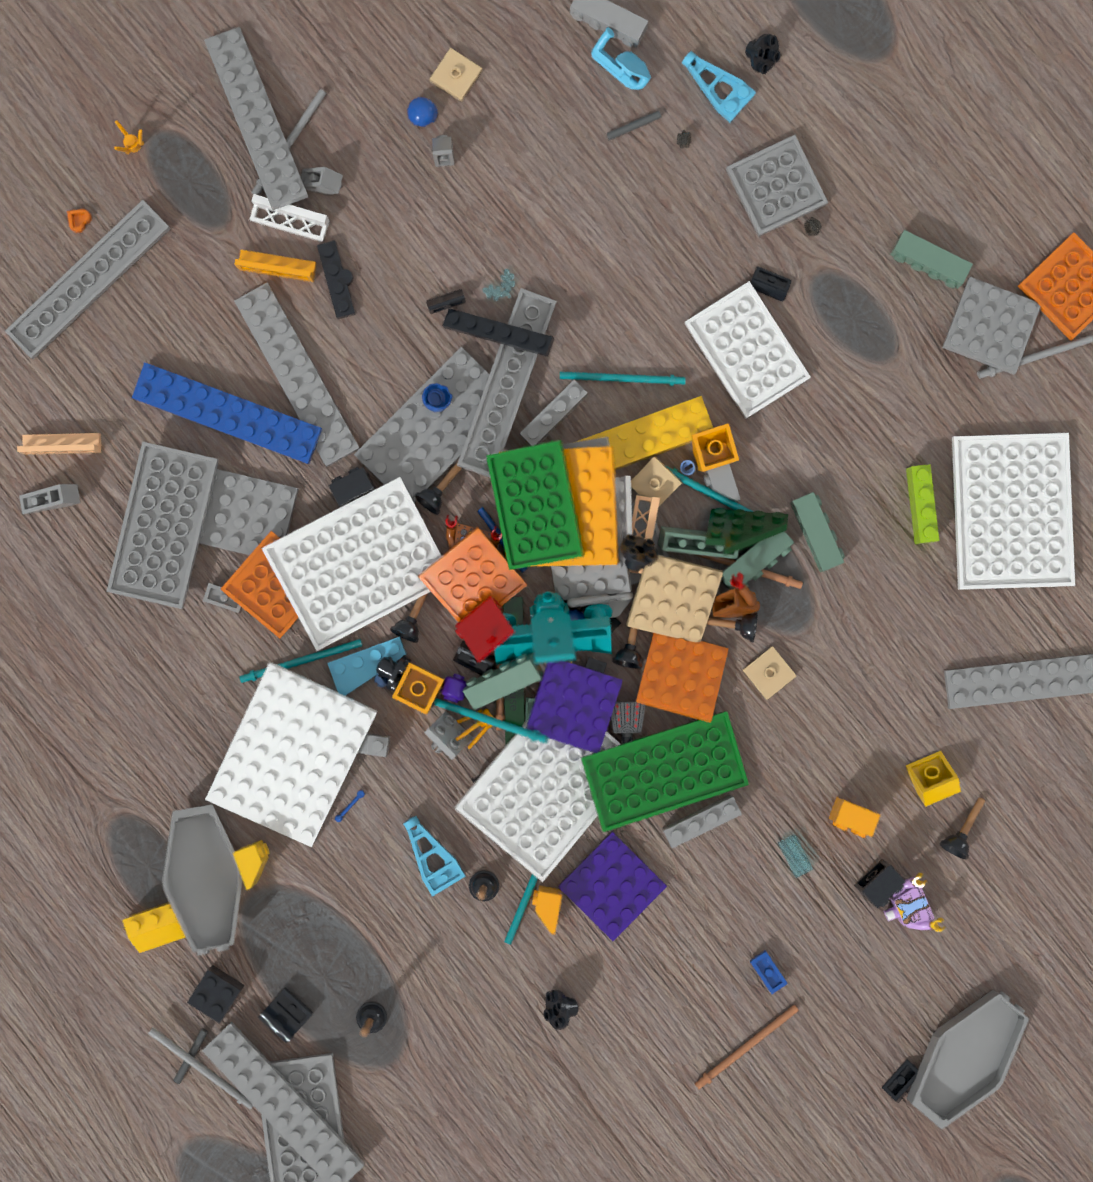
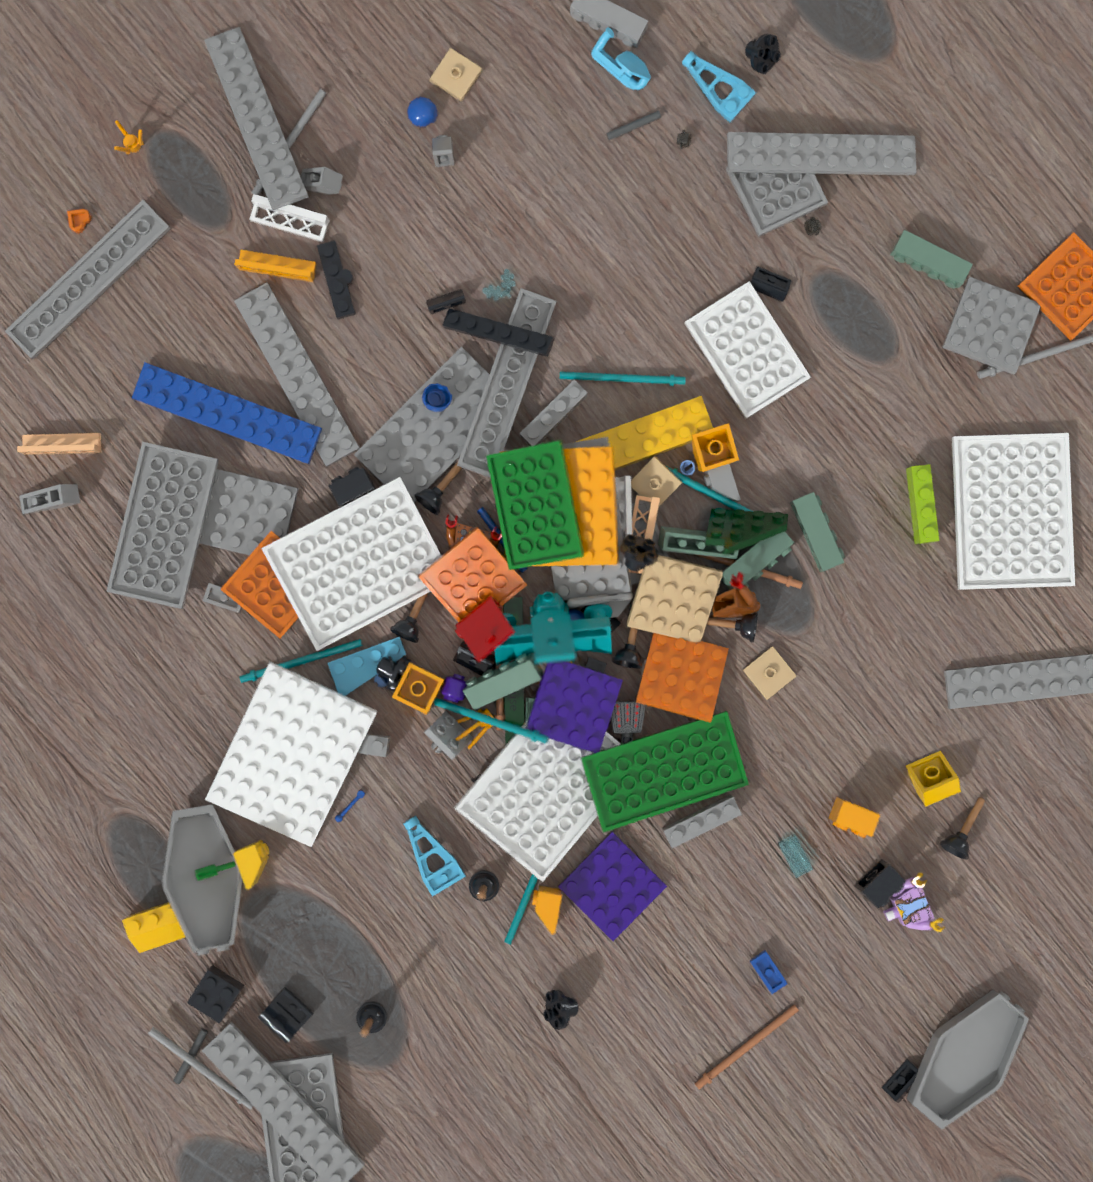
(212, 870): none -> green axle
(821, 153): none -> light grey plate

